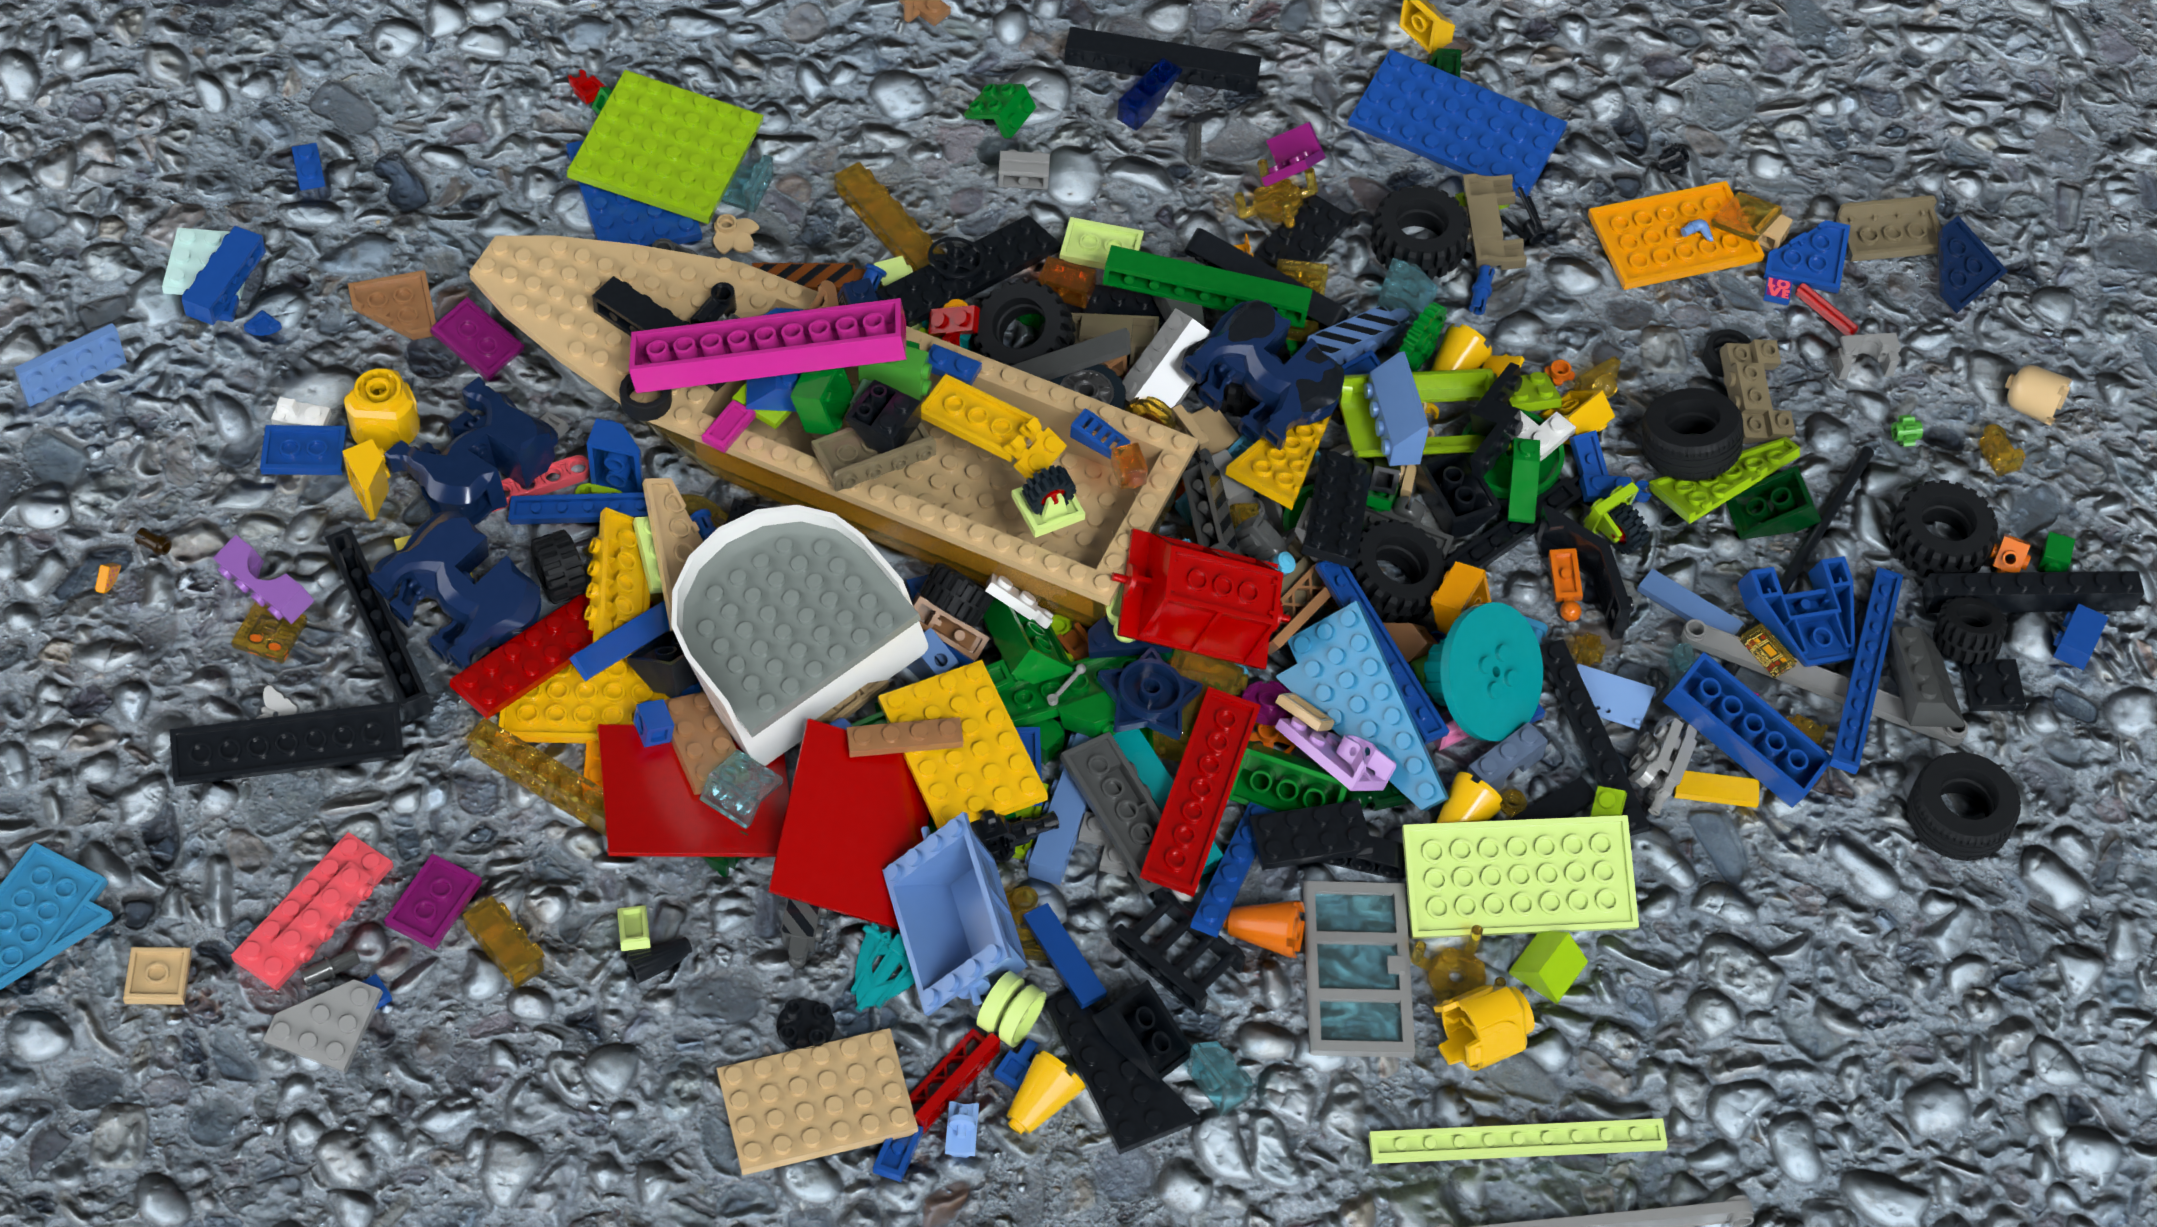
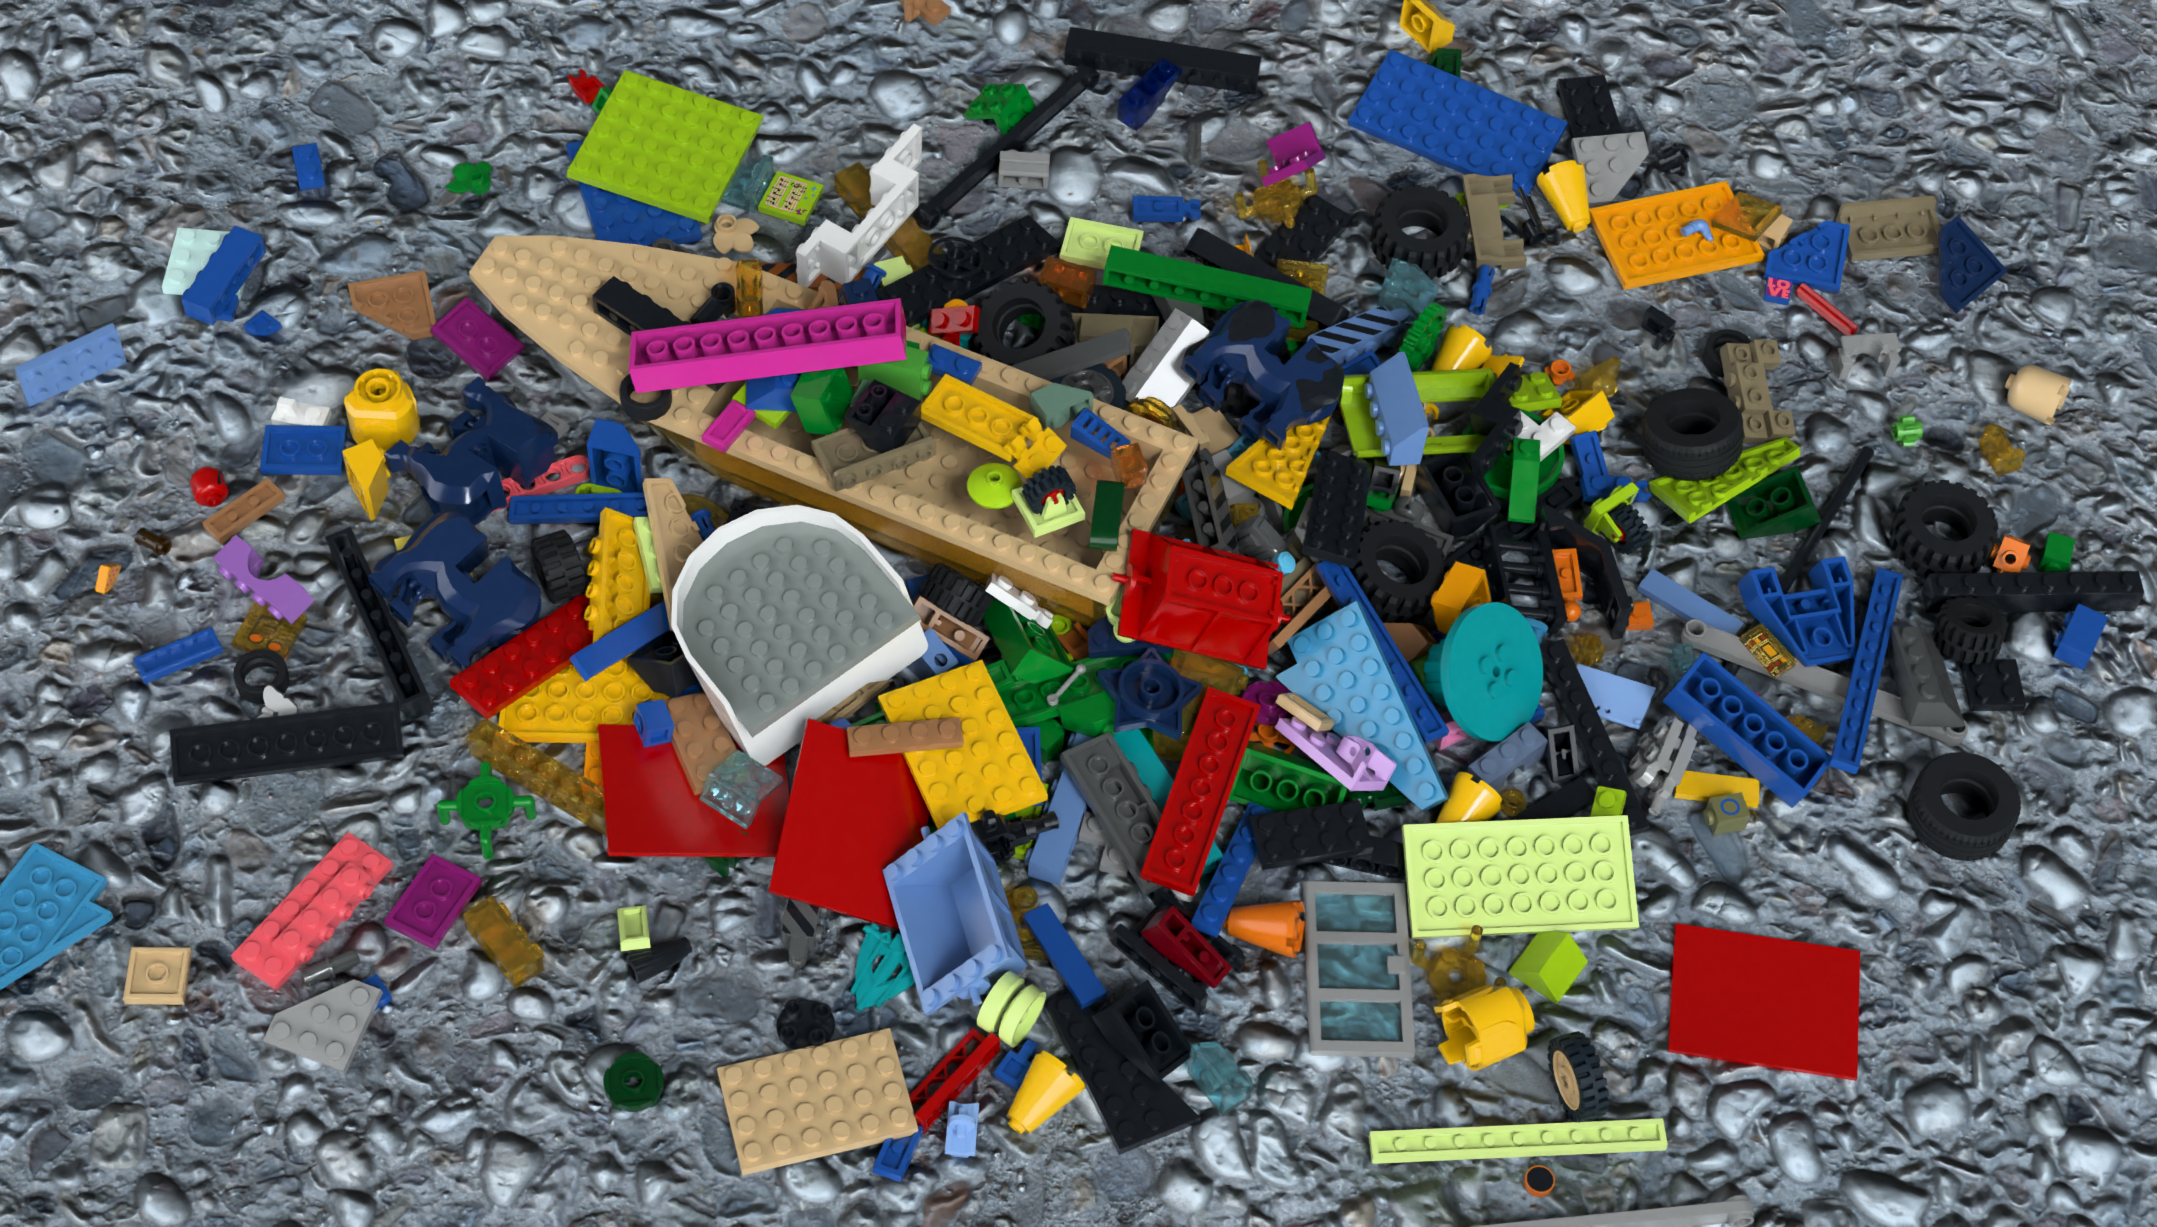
(178, 655): none -> blue plate
(208, 485): none -> red head
(243, 511): none -> medium nougat plate
(257, 659): none -> black tyre
(471, 178): none -> green plate
(487, 818): none -> green plate
(638, 1098): none -> dark green plate
(749, 288): none -> clear yellow brick
(790, 198): none -> lime tile
(895, 197): none -> white bracket
(929, 214): none -> black piece
(990, 493): none -> lime dish
(1059, 404): none -> sand green slope
(1106, 515): none -> dark green beam
(1164, 209): none -> blue plate
(1182, 944): none -> dark red slope
(1539, 1181): none -> black tile
(1541, 567): none -> black fence
(1561, 753): none -> black slope
(1567, 193): none -> yellow cone
(1578, 1077): none -> black wheel
(1588, 106): none -> black plate
(1609, 163): none -> light grey plate
(1641, 617): none -> orange plate
(1659, 325): none -> black bracket
(1726, 814): none -> olive brick
(1764, 1001): none -> red piece

